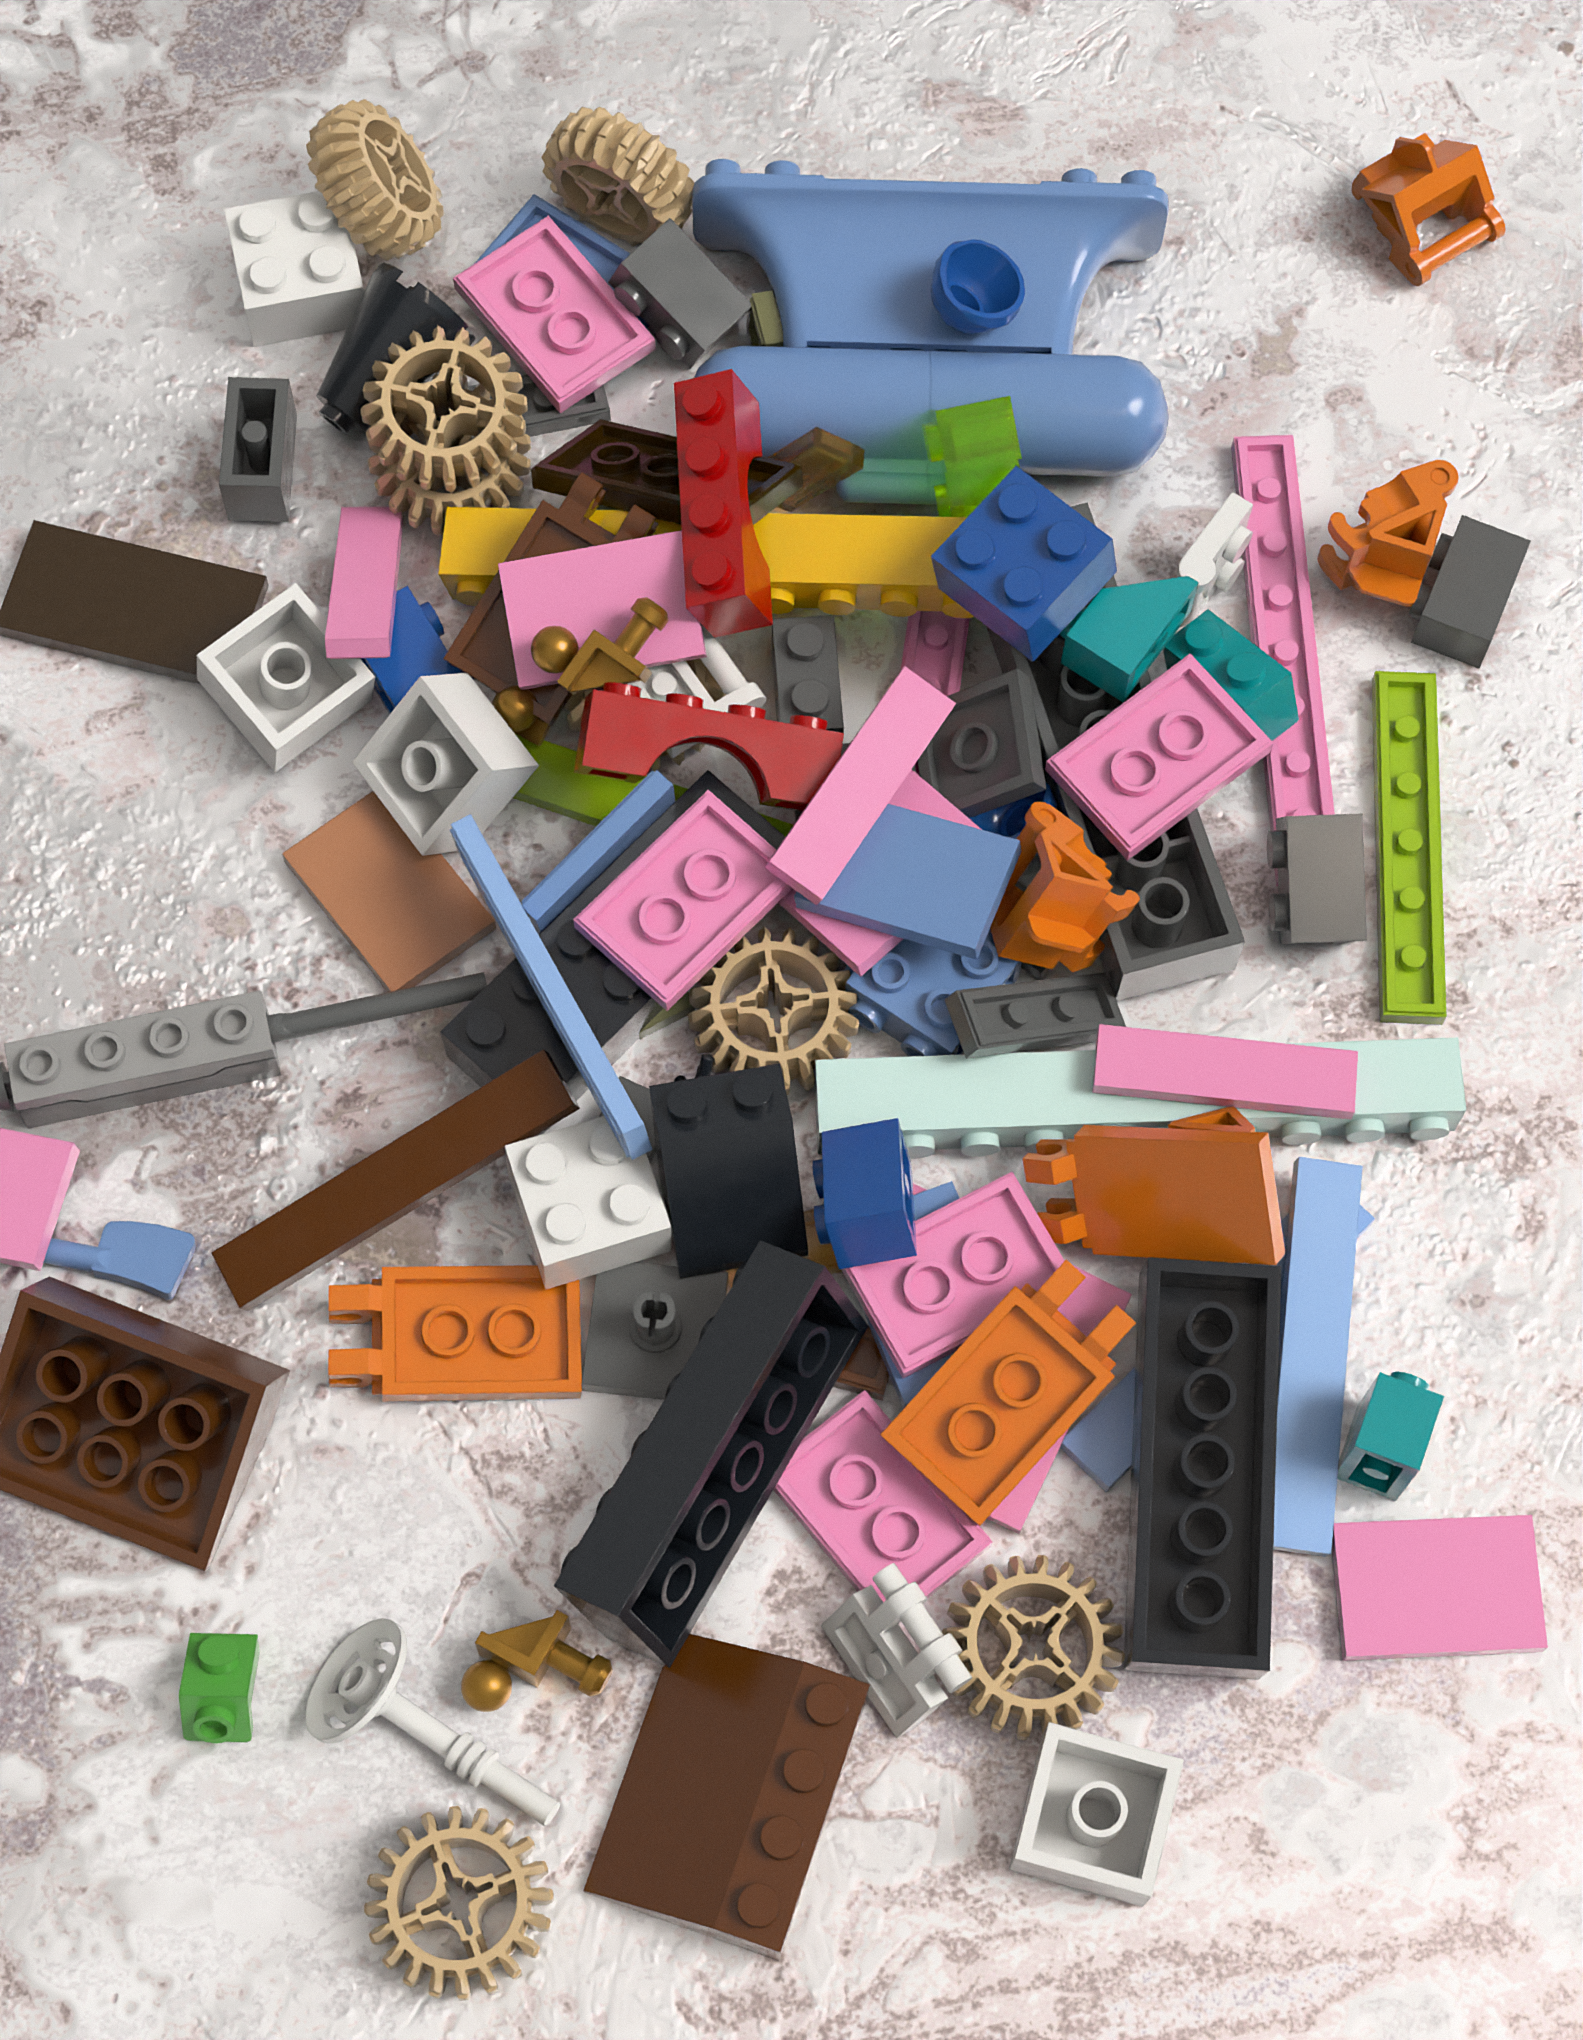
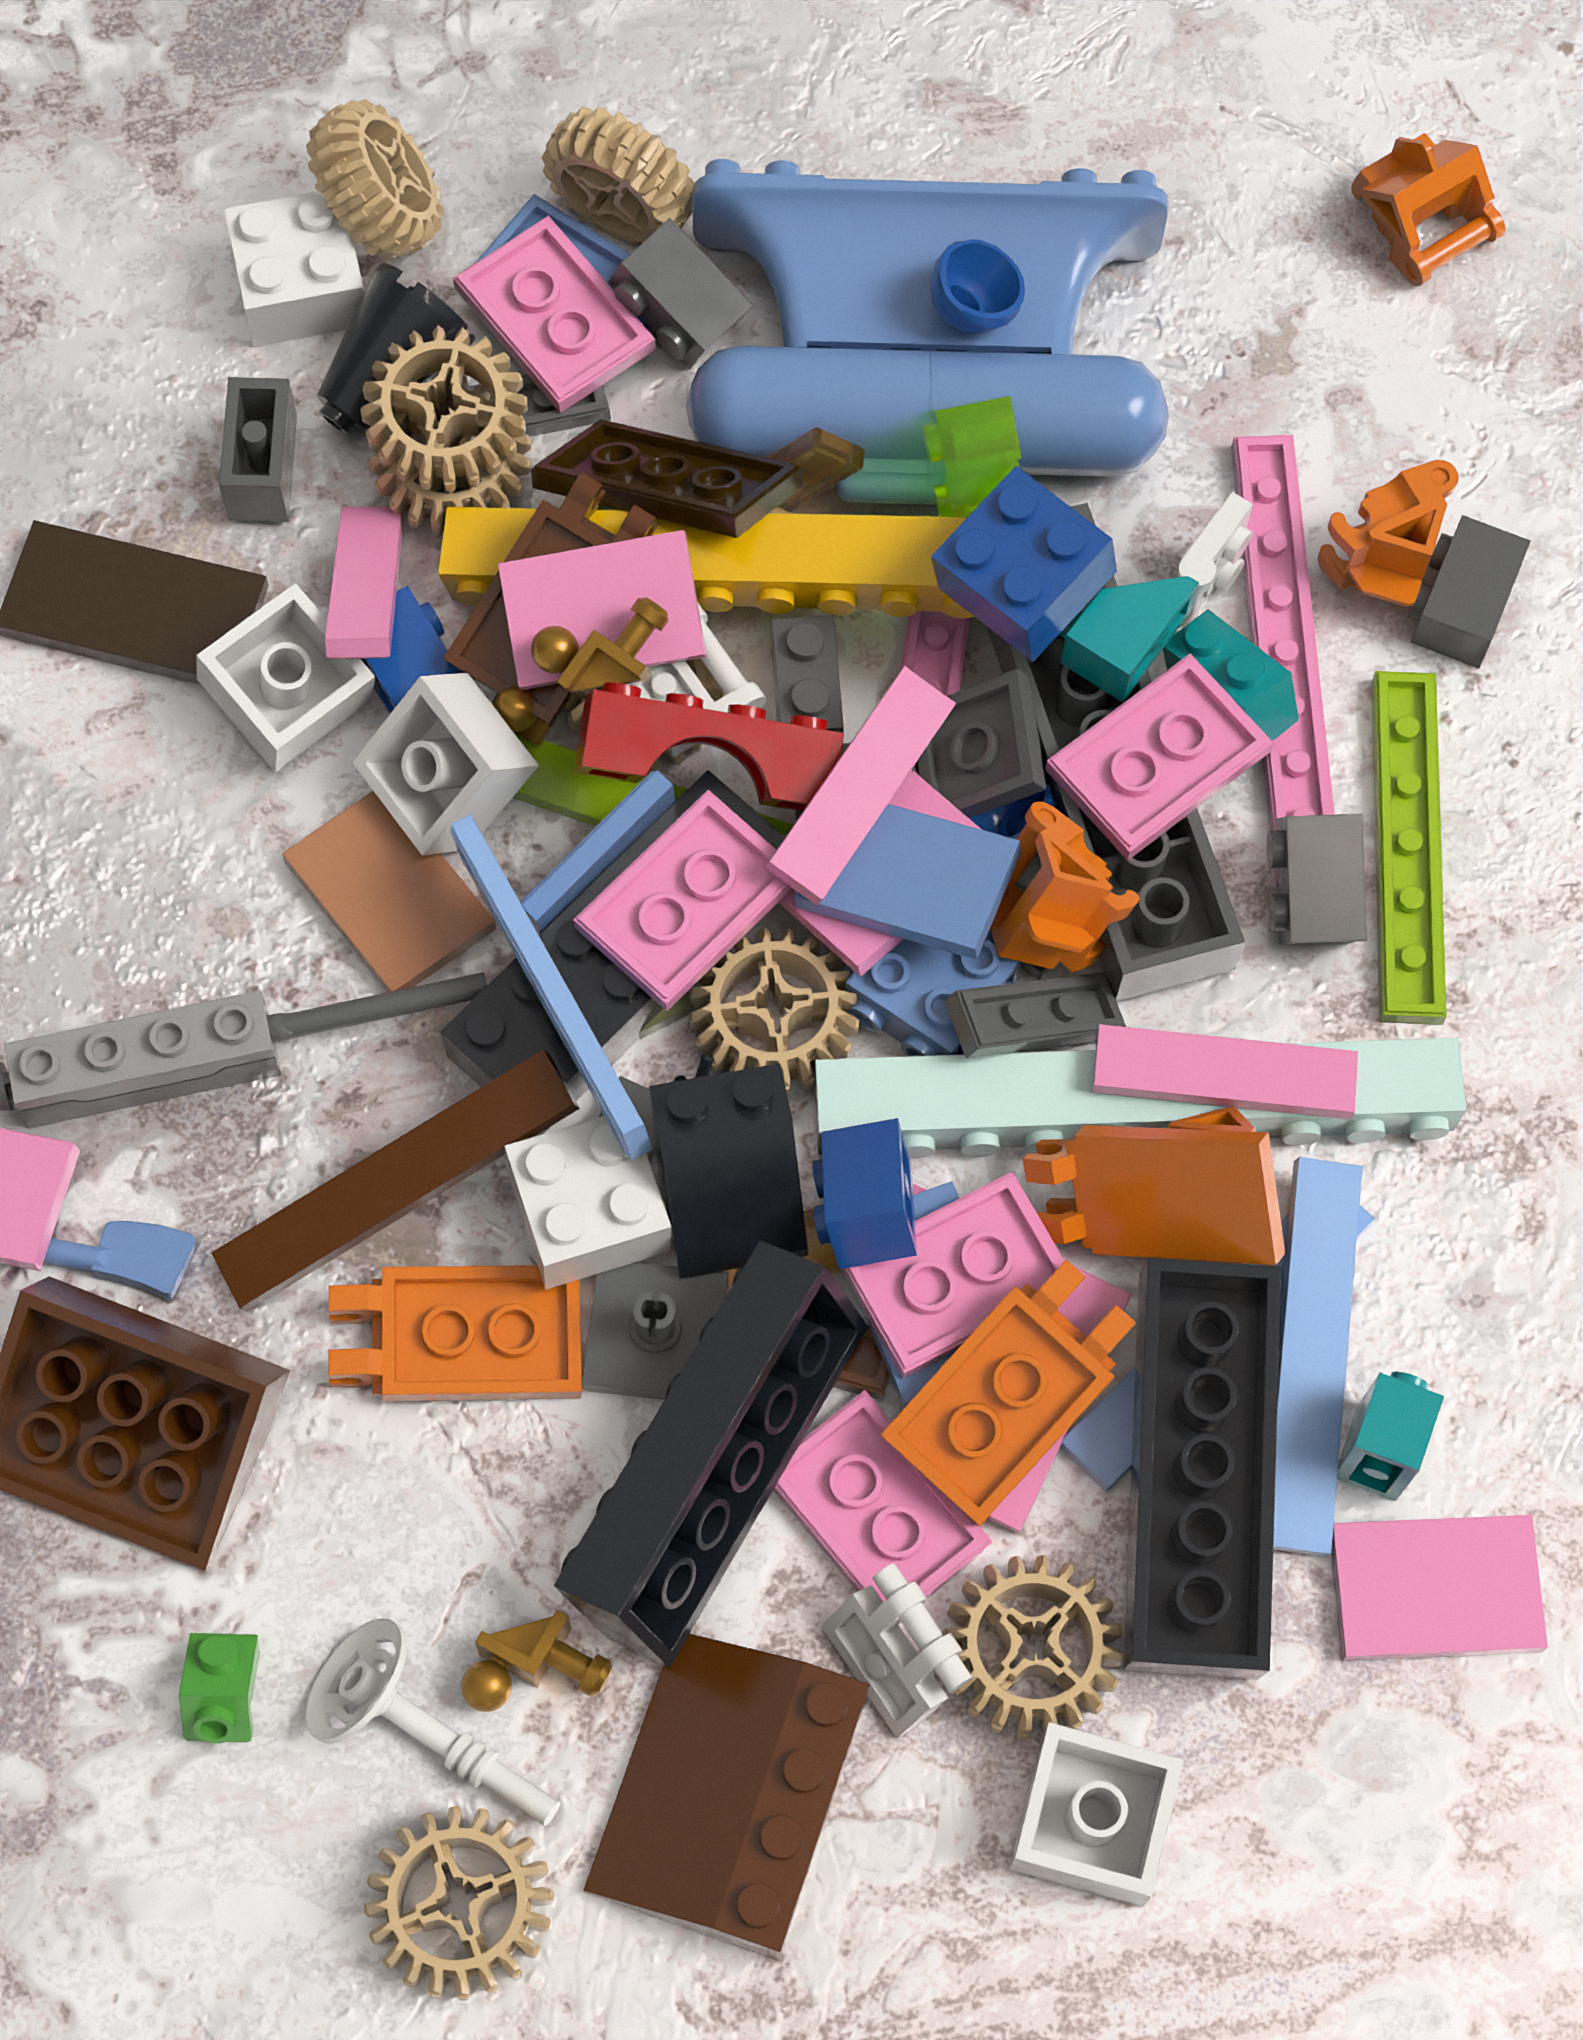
(721, 555): red arch -> none
(764, 321): olive tile -> none

